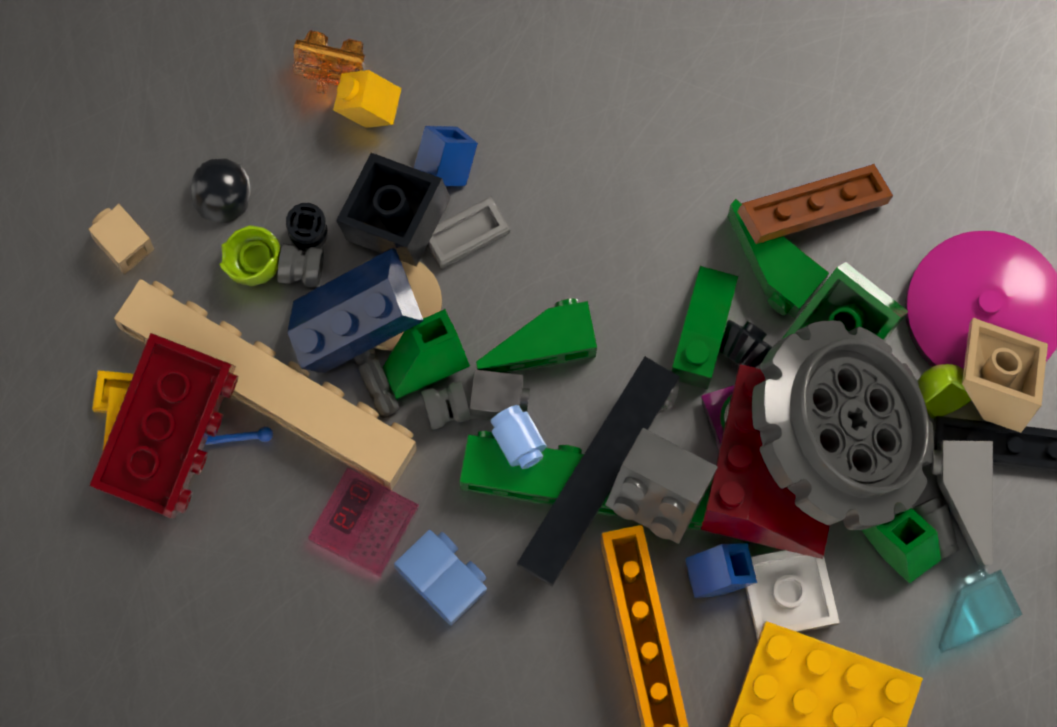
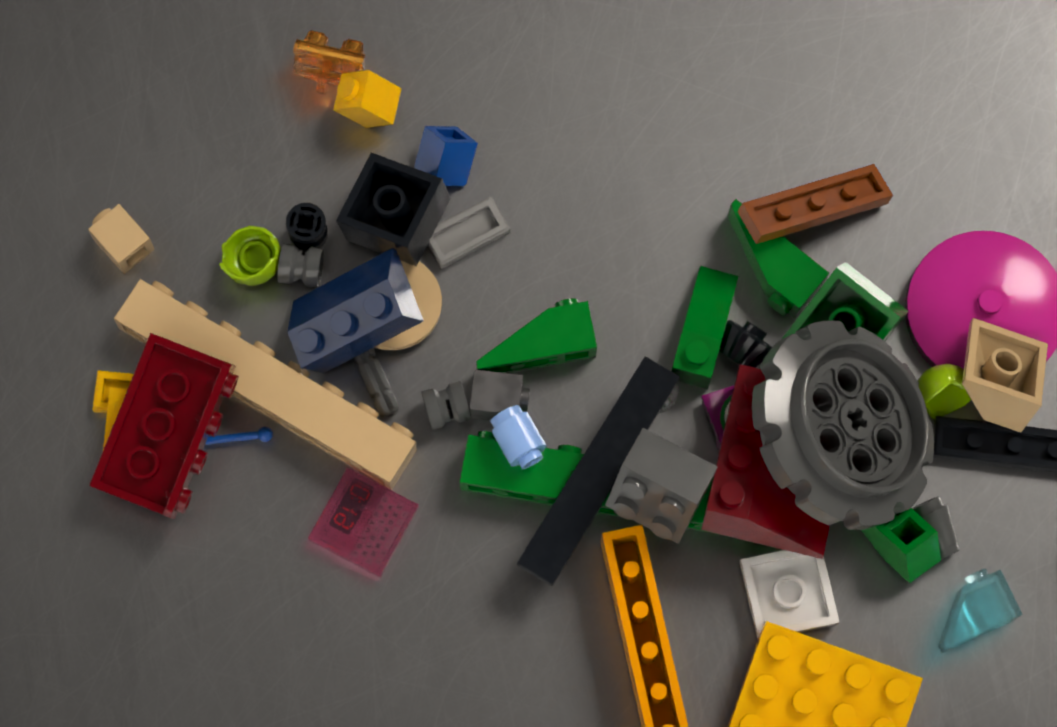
(220, 190): black hair -> none
(425, 355): green slope -> none
(441, 576): medium blue brick -> none
(721, 570): blue brick -> none
(966, 483): light grey slope -> none

